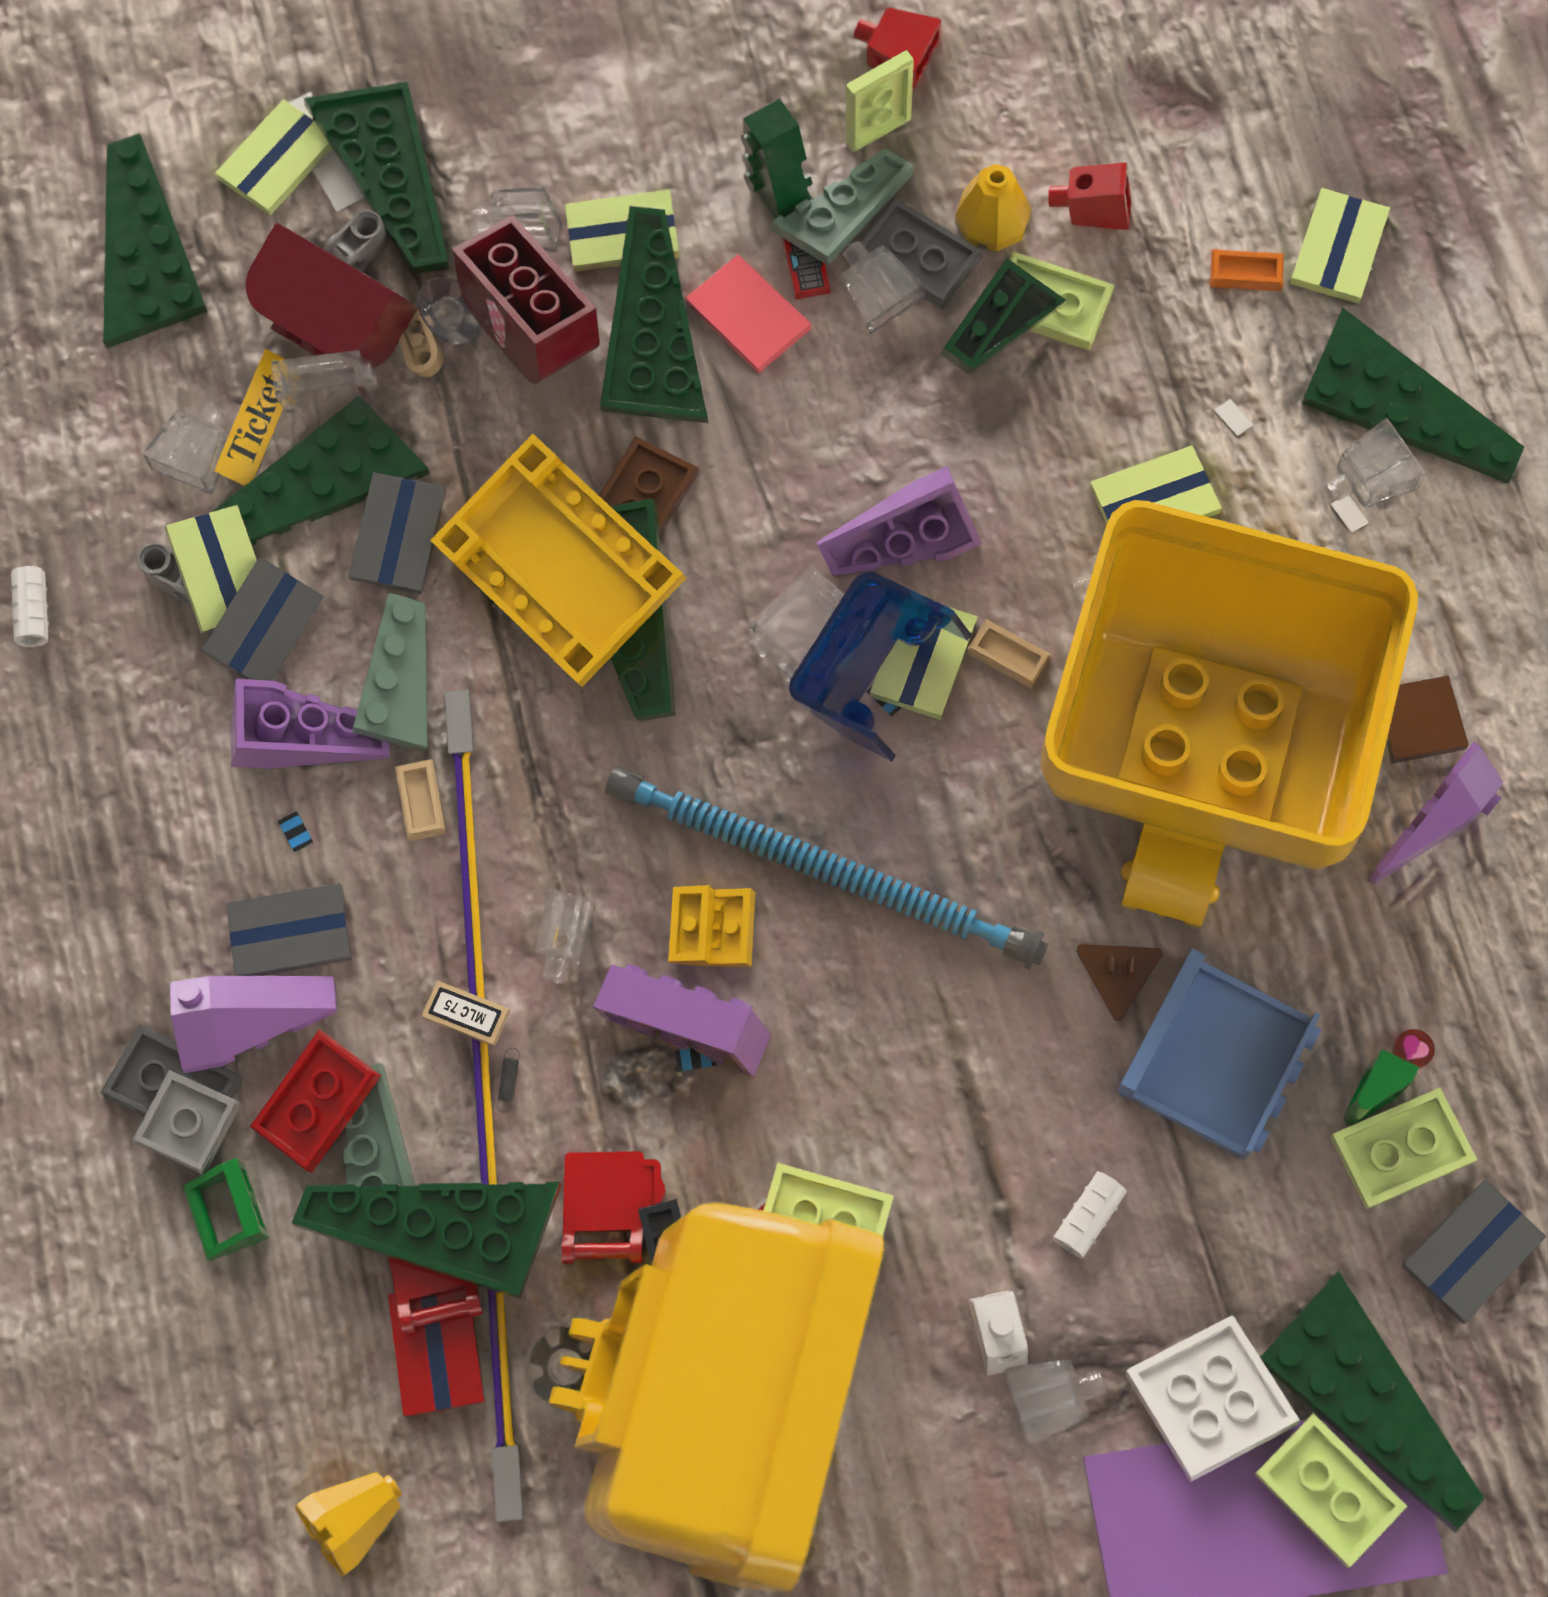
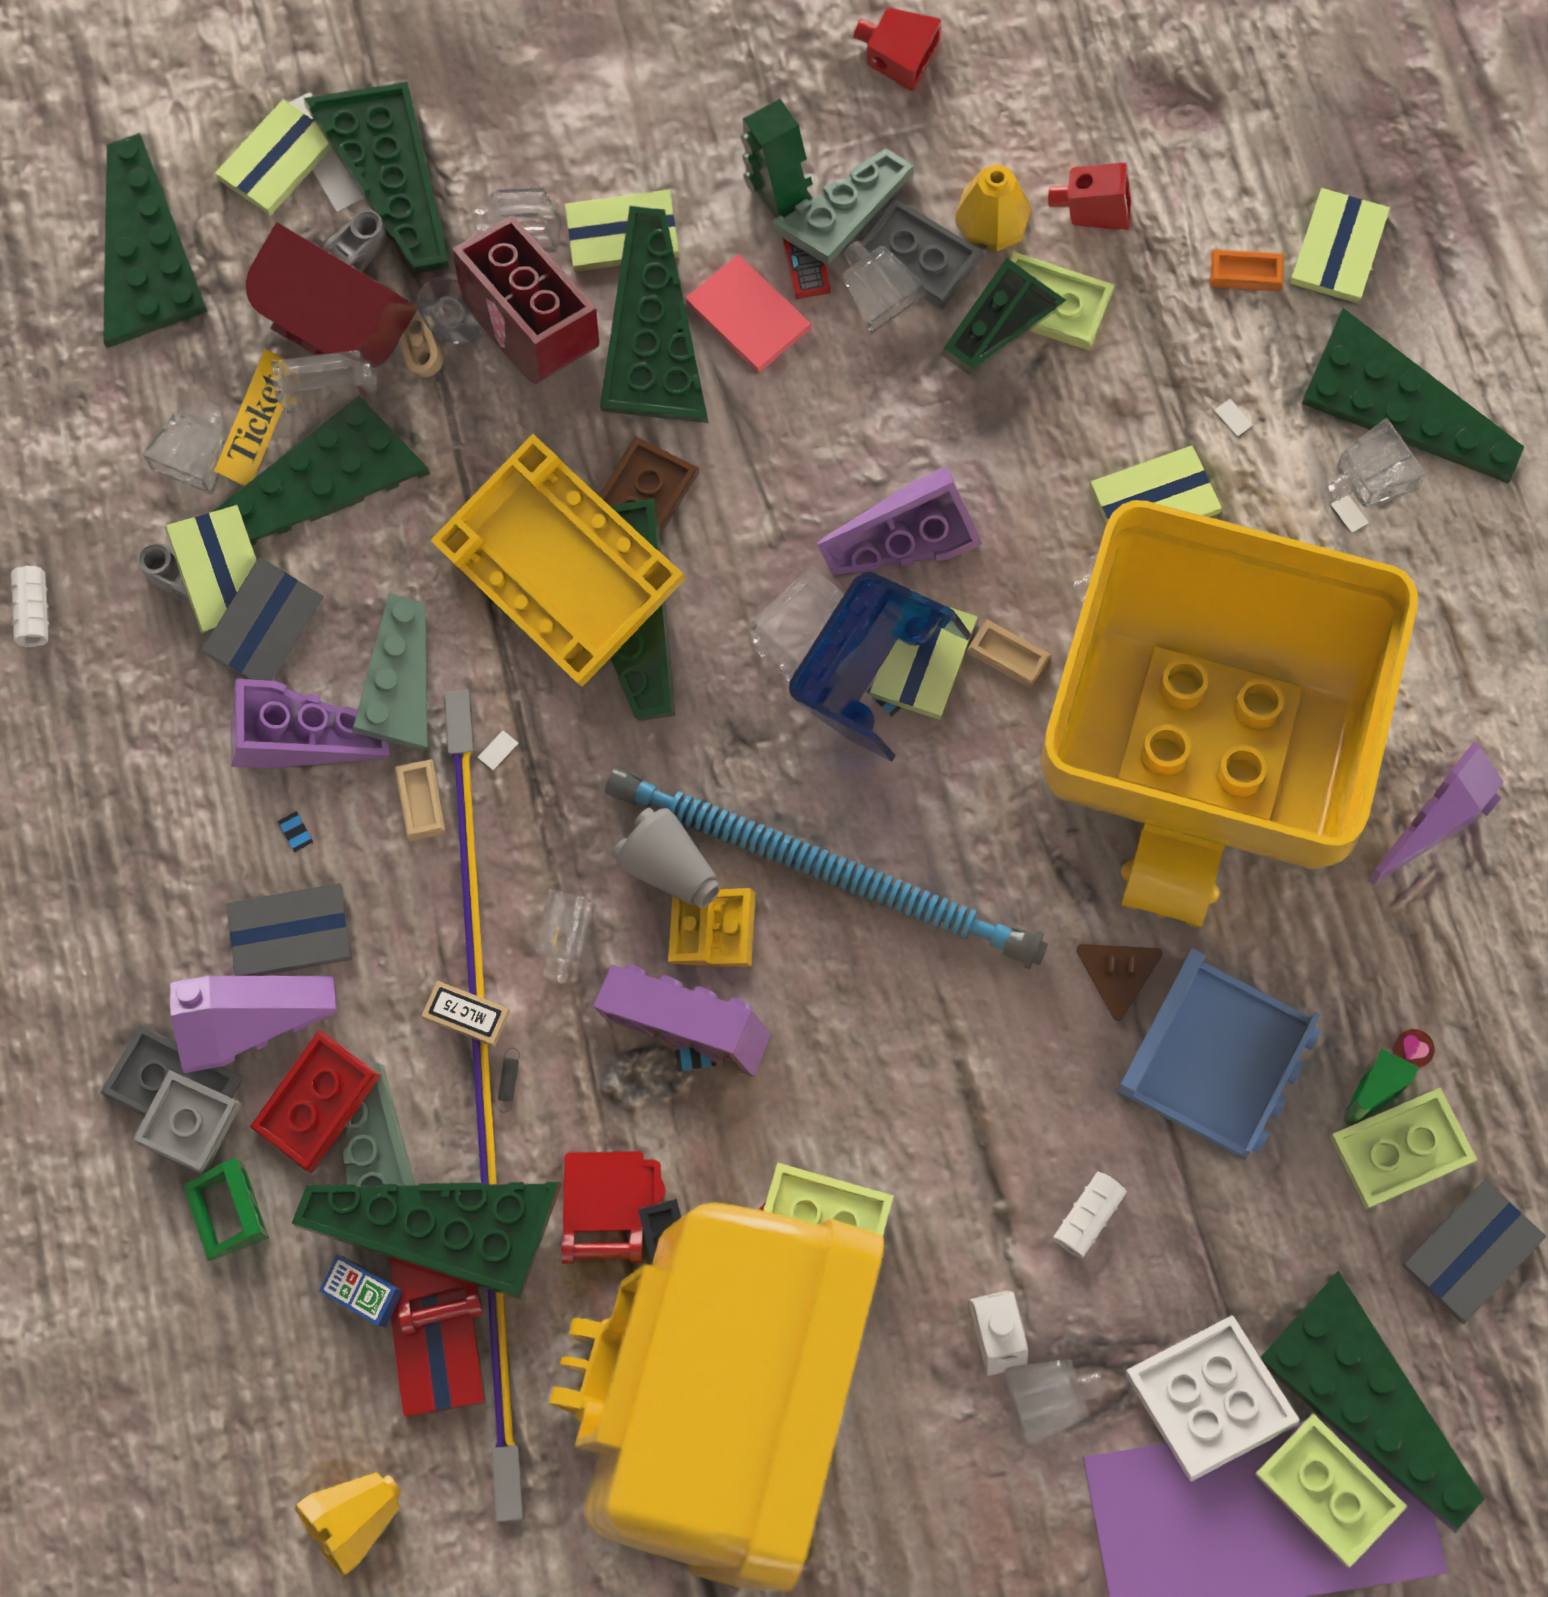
(361, 1291): none -> tile
(397, 533): dark grey tile -> none
(498, 750): none -> white sticker
(546, 1356): clear dish -> none
(667, 858): none -> light grey cone
(879, 101): yellowish green tile -> none
(1425, 721): reddish brown tile -> none

